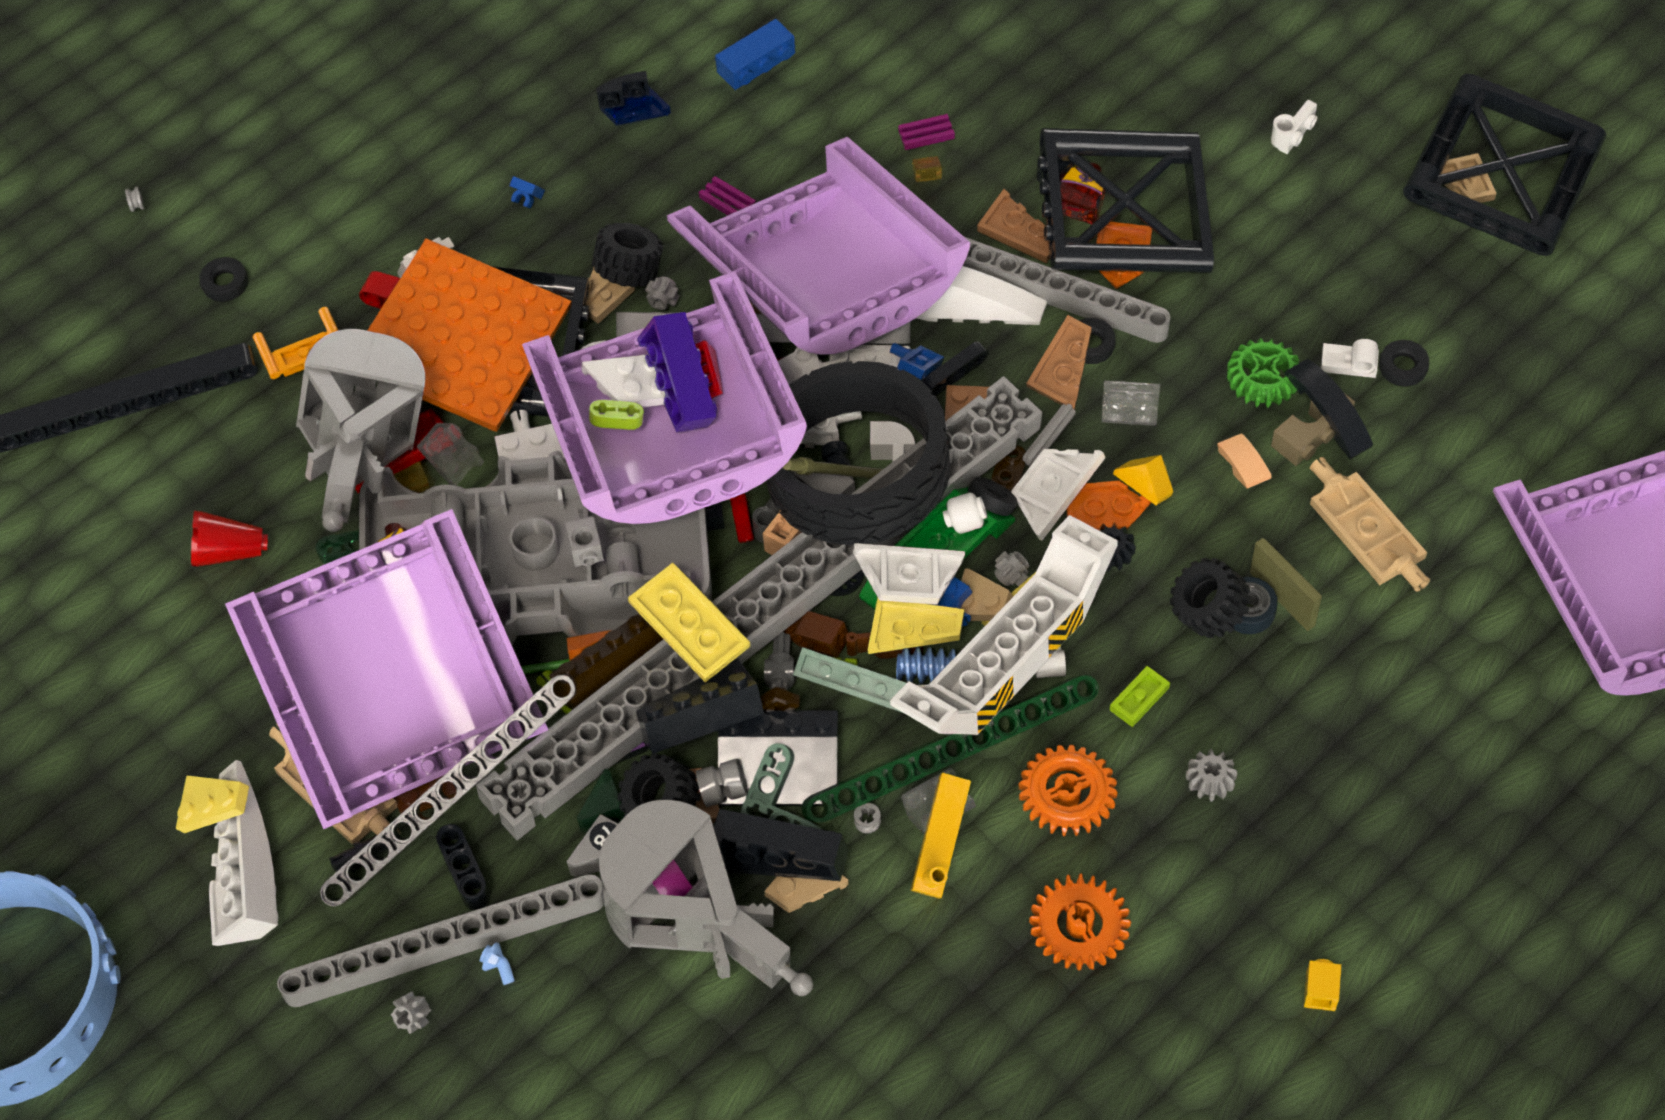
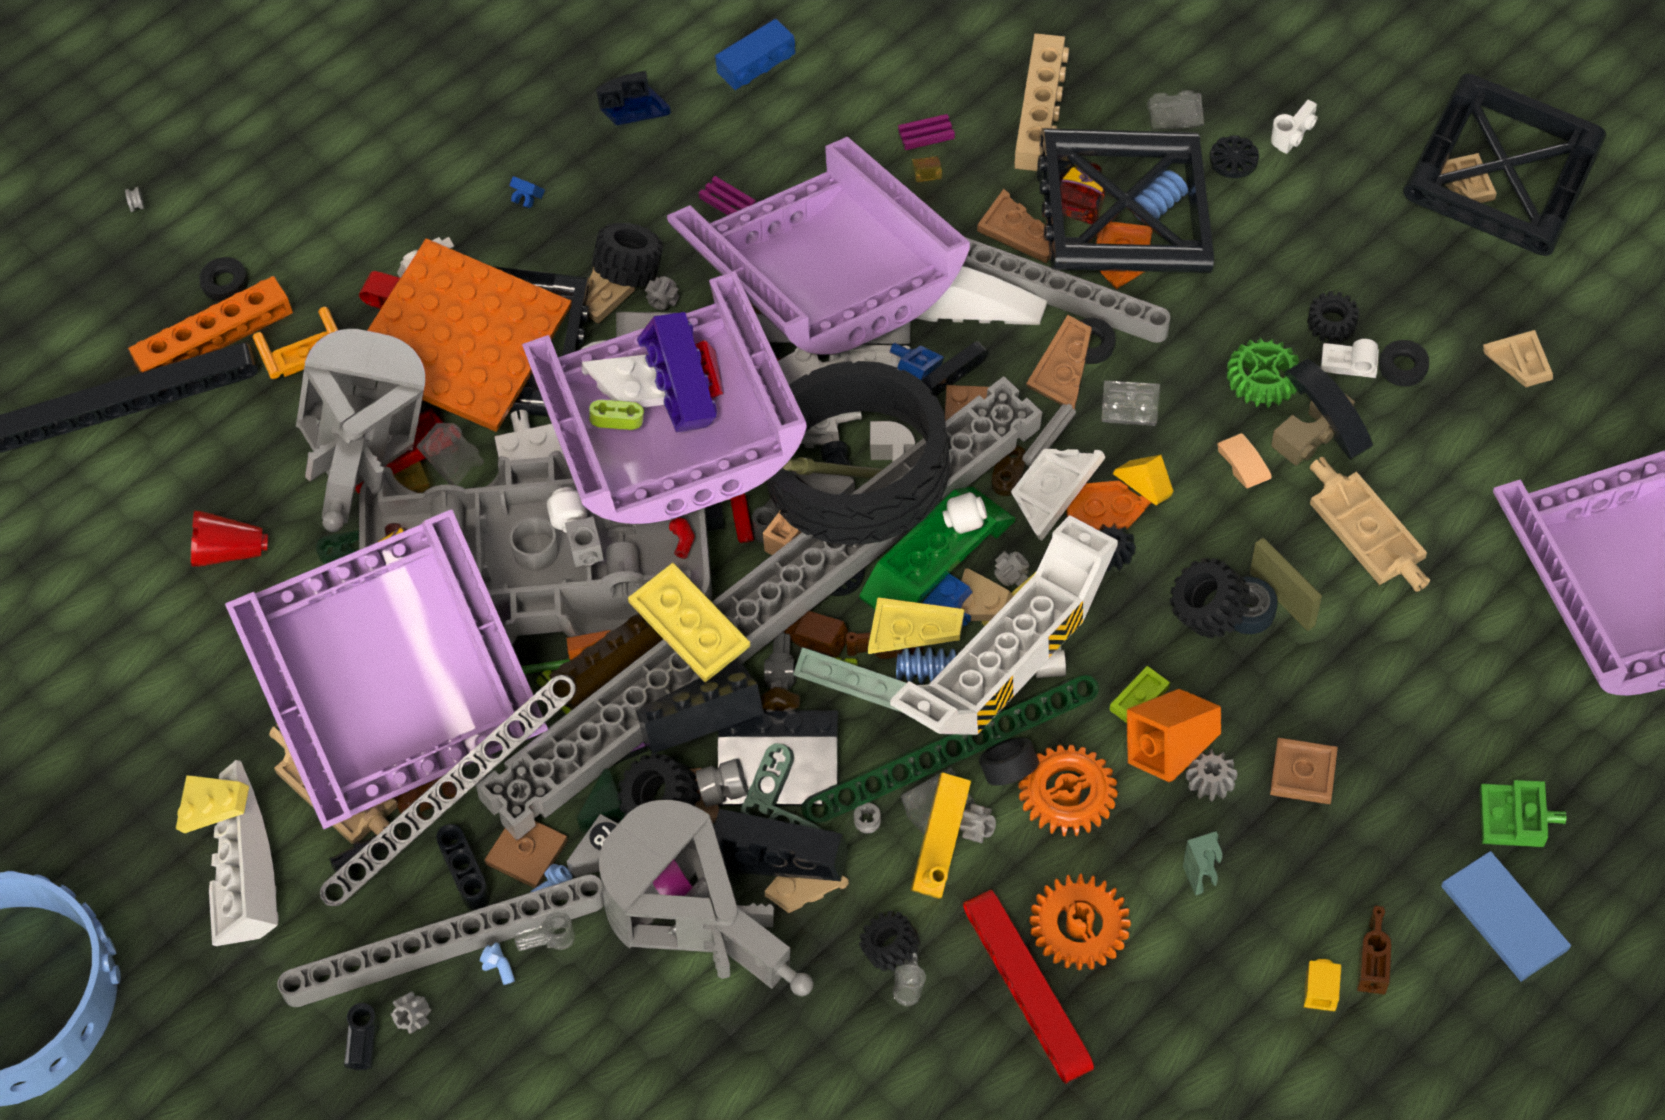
(214, 326): none -> orange brick
(361, 1039): none -> black piece
(529, 856): none -> medium nougat plate
(544, 934): none -> clear axle
(555, 875): none -> light blue plate
(565, 507): none -> white head
(685, 534): none -> red arm
(883, 929): none -> black tyre
(908, 572): white wing -> none
(909, 982): none -> clear axle
(977, 823): none -> light grey gear
(994, 496): black tyre -> none
(1009, 761): none -> black tyre
(1028, 986): none -> red beam
(1040, 97): none -> tan brick
(1162, 193): none -> medium blue piece
(1170, 732): none -> orange slope
(1175, 111): none -> clear bracket
(1200, 860): none -> sand green hinge
(1234, 156): none -> black wheel
(1303, 771): none -> medium nougat plate
(1330, 329): none -> black tyre
(1375, 962): none -> reddish brown piece
(1506, 916): none -> medium blue tile
(1516, 814): none -> bright green plate
(1521, 358): none -> tan wing

